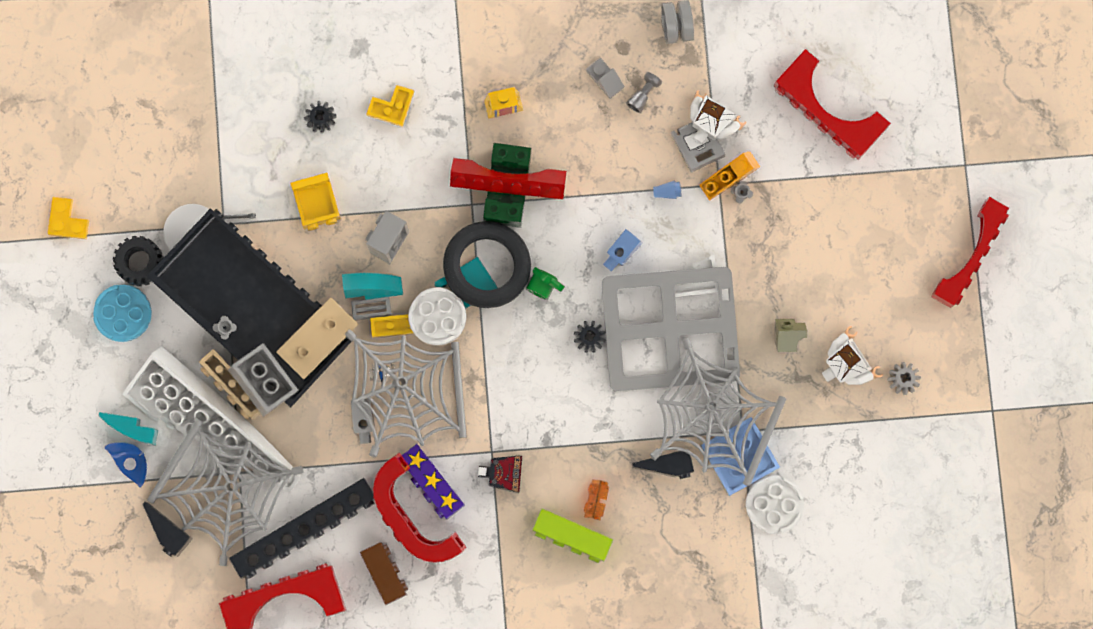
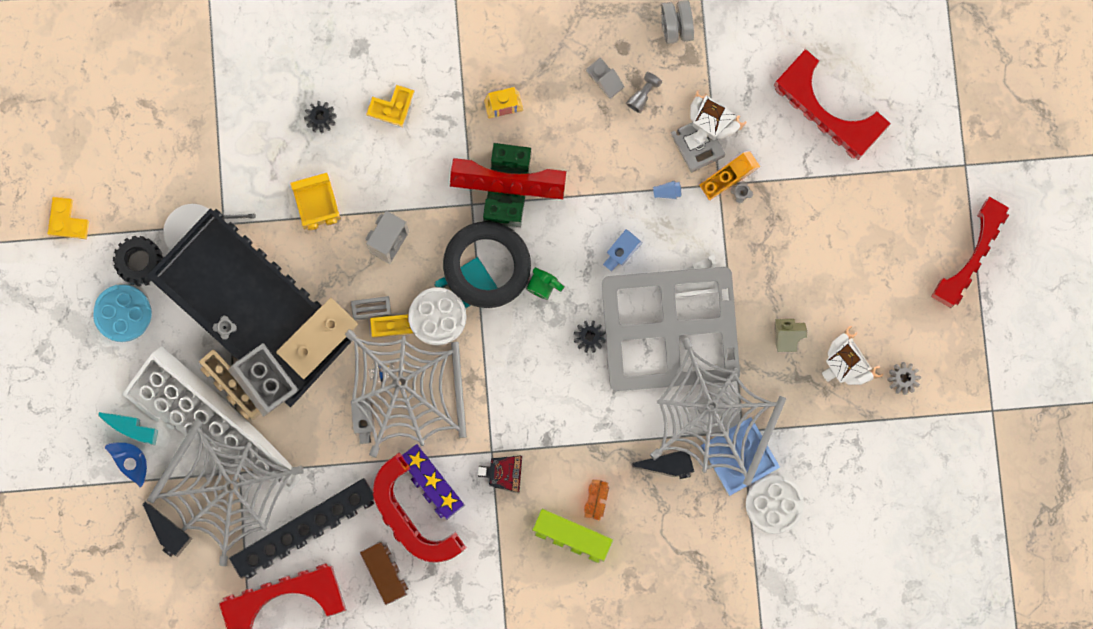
(371, 285): teal slope -> none

